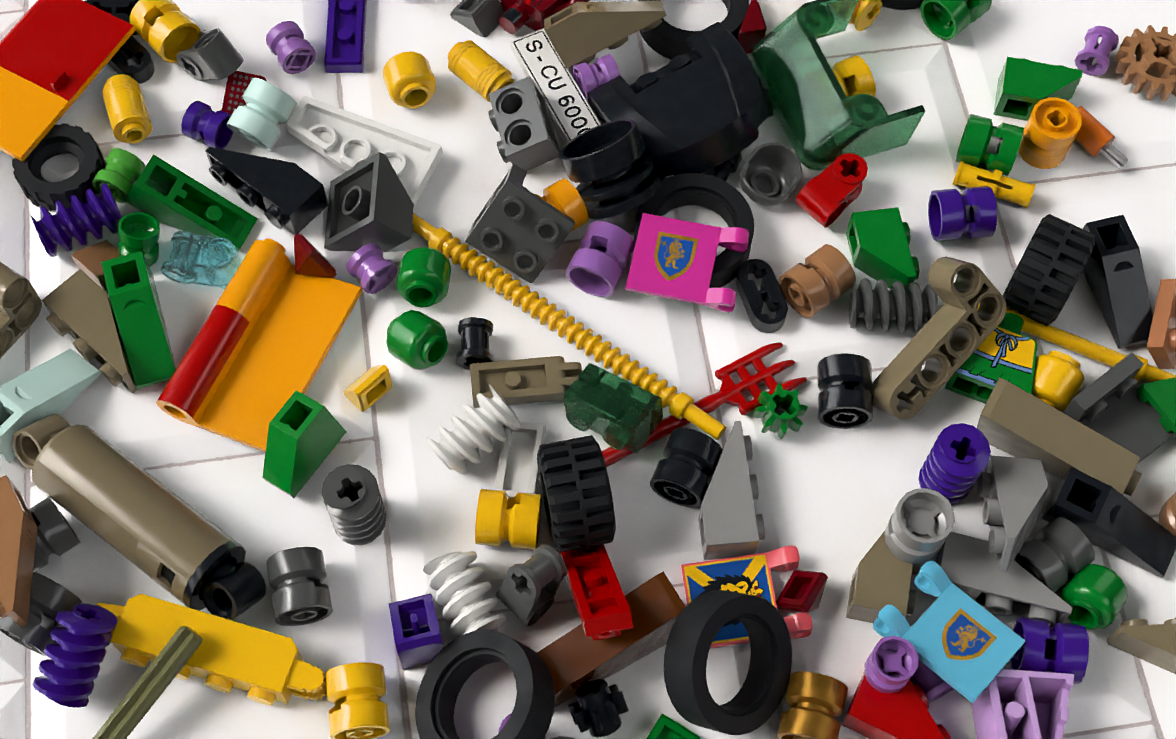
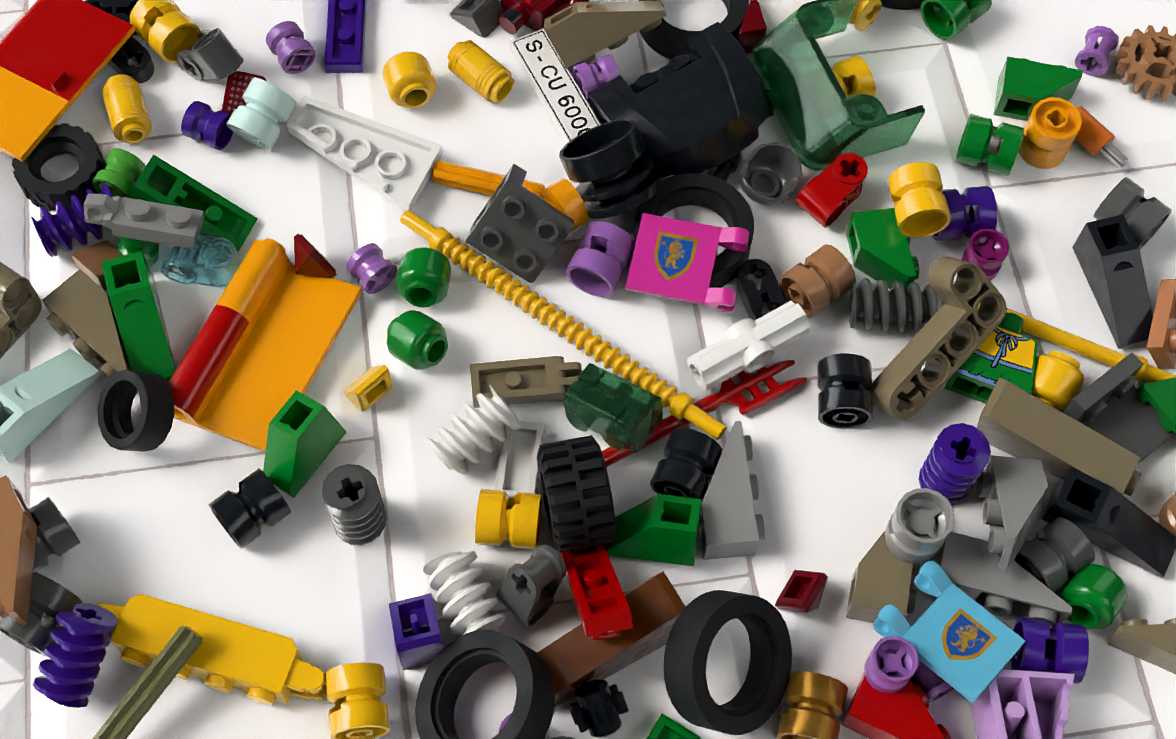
(139, 517): dark tan piece -> none
(145, 219): none -> light grey hinge
(155, 414): none -> black tyre
(250, 508): none -> black wheel
(277, 187): black slope -> none
(299, 593): dark grey wheel -> none
(368, 207): dark grey slope -> none
(474, 179): none -> light orange axle
(474, 341): black bush -> none
(523, 115): dark grey brick -> none
(659, 530): none -> green slope
(748, 345): none -> white piece
(748, 576): flag -> none
(780, 399): green gear -> none
(919, 200): none -> yellow wheel
(987, 250): none -> magenta wheel
(1002, 186): yellow pin -> none
(1049, 269): black tyre -> none
(1141, 214): none -> dark grey wheel

